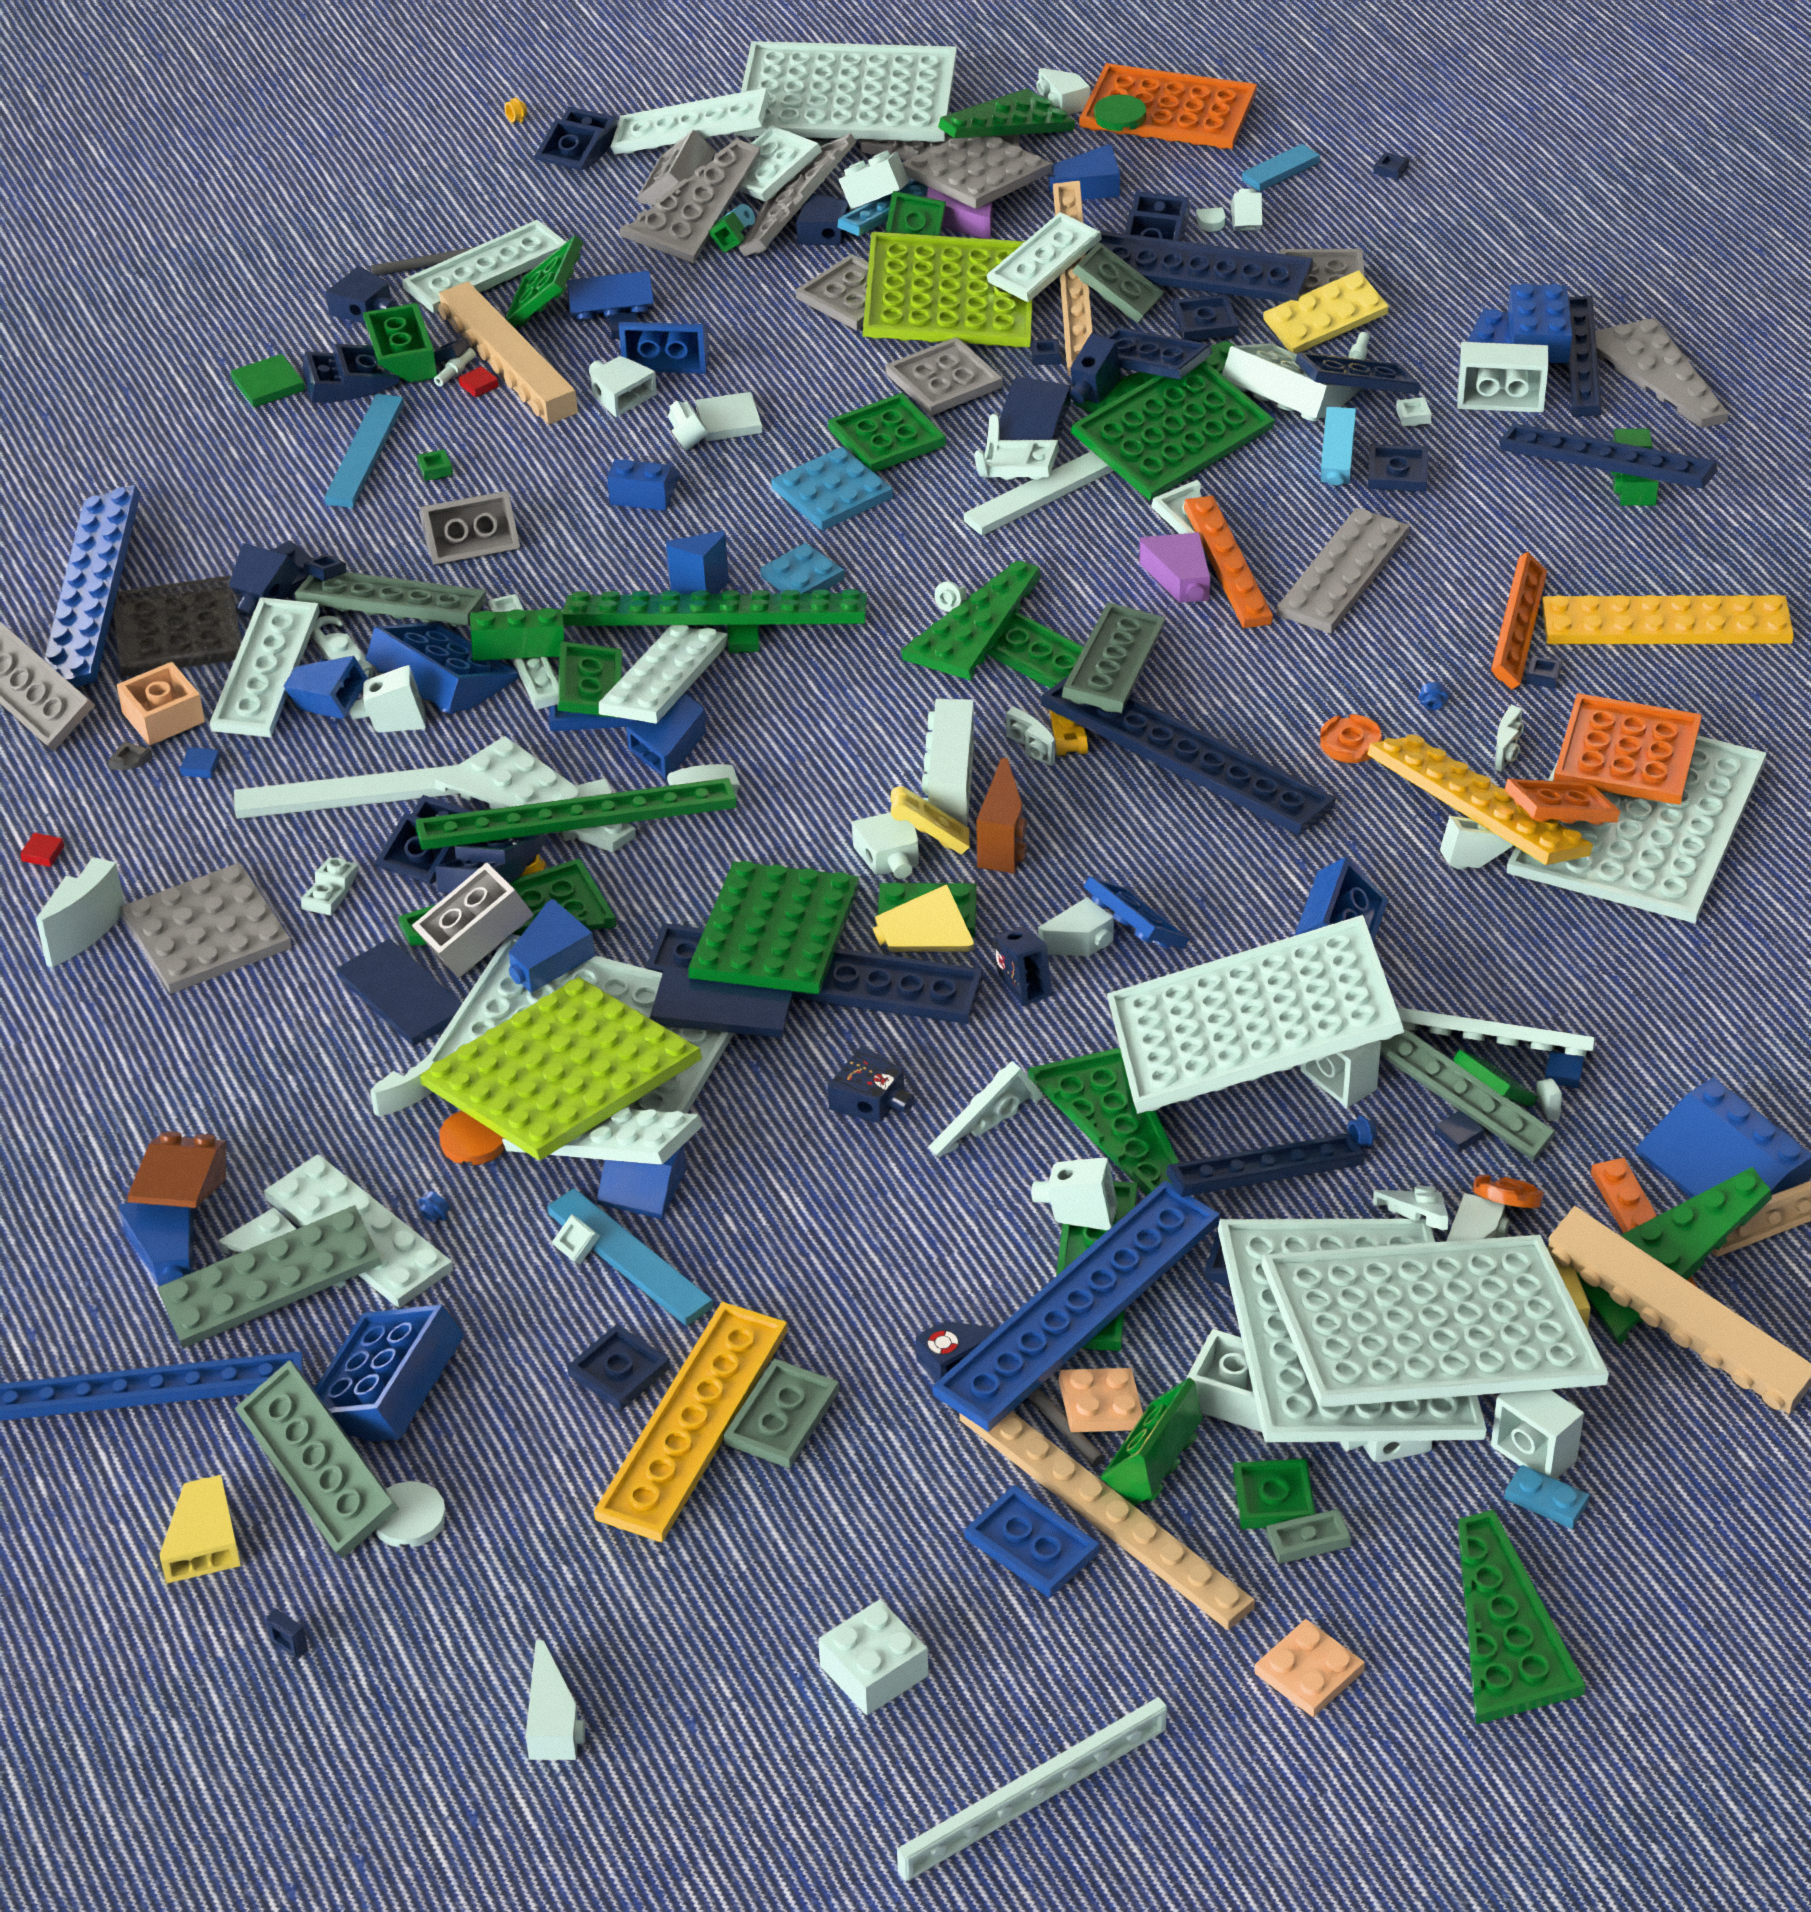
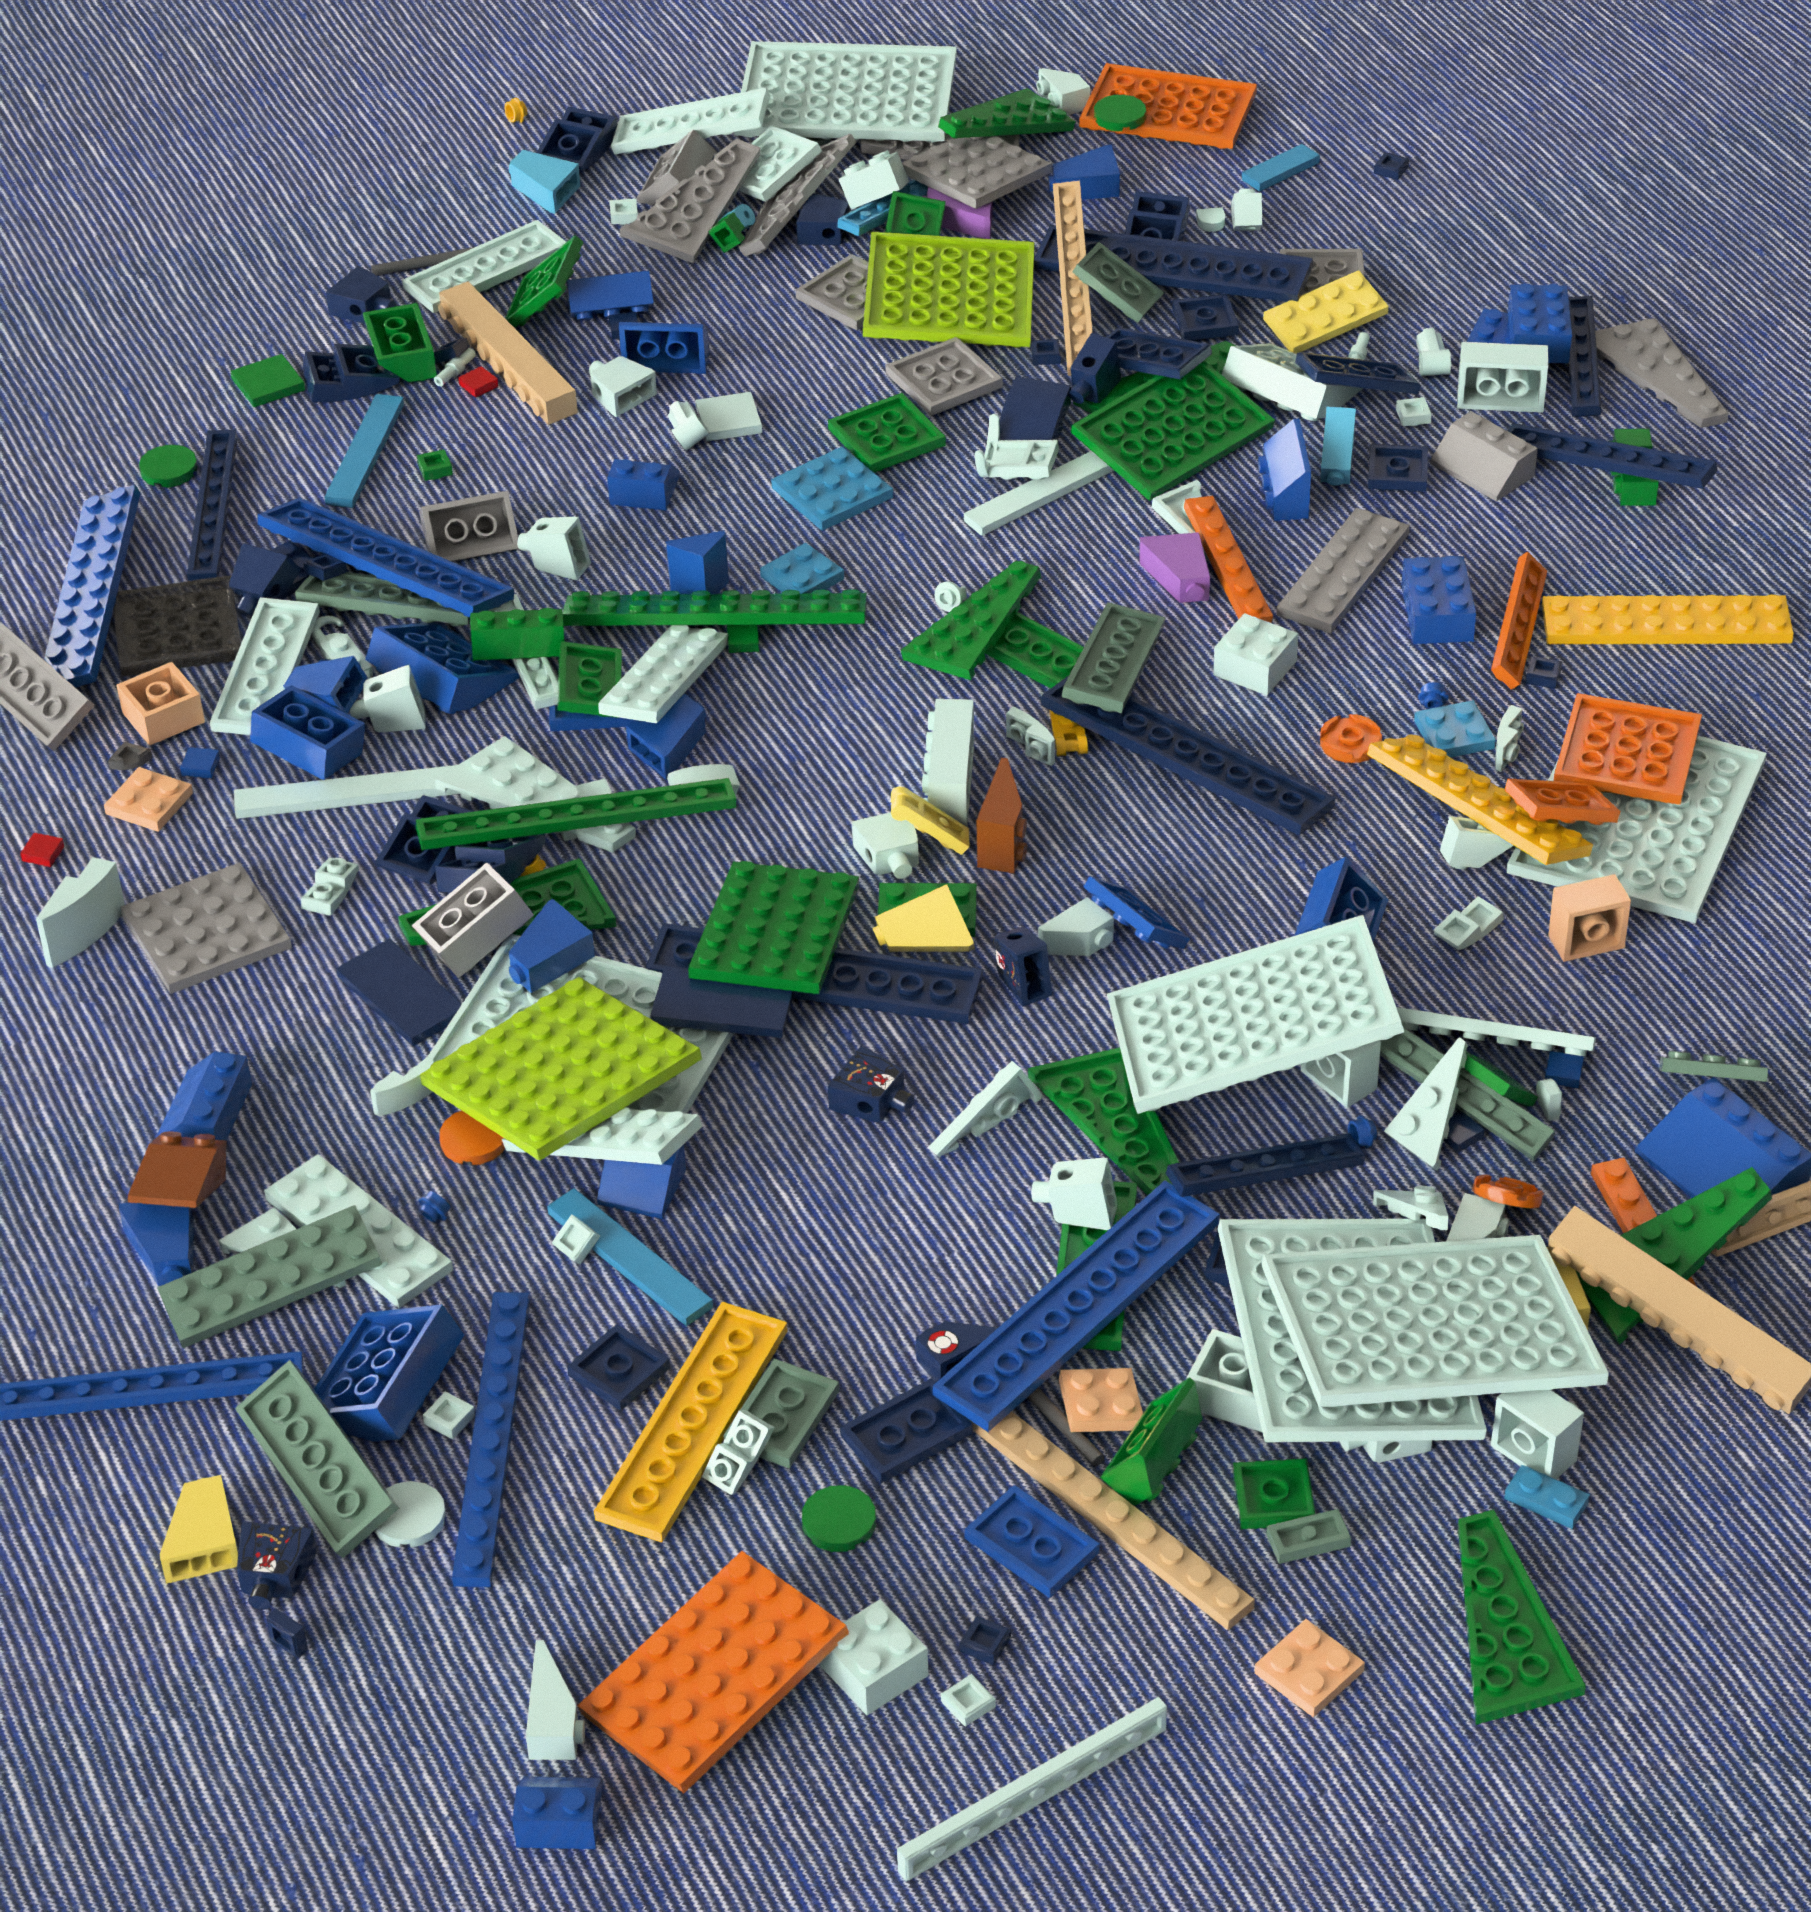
(148, 799): none -> light nougat plate
(168, 465): none -> green tile
(210, 1097): none -> blue slope
(212, 505): none -> dark blue plate
(273, 1561): none -> dark blue torso
(307, 732): none -> blue brick
(386, 557): none -> blue plate
(449, 1415): none -> light aqua plate
(491, 1441): none -> blue plate
(544, 179): none -> medium azure slope
(557, 546): none -> light aqua torso
(557, 1812): none -> blue slope
(623, 211): none -> light aqua plate
(713, 1671): none -> orange plate
(738, 1453): none -> light aqua slope
(838, 1518): none -> green tile
(905, 1431): none -> dark blue plate
(968, 1700): none -> light aqua tile
(985, 1640): none -> dark blue tile
(1044, 257): light aqua tile -> none
(1255, 654): none -> light aqua brick
(1286, 473): none -> slope
(1426, 1115): none -> light aqua wing
(1432, 355): none -> light aqua piece
(1438, 600): none -> blue brick
(1455, 729): none -> dark azure plate
(1470, 925): none -> light aqua slope
(1485, 456): none -> light grey slope
(1589, 917): none -> light nougat brick
(1713, 1066): none -> sand green plate

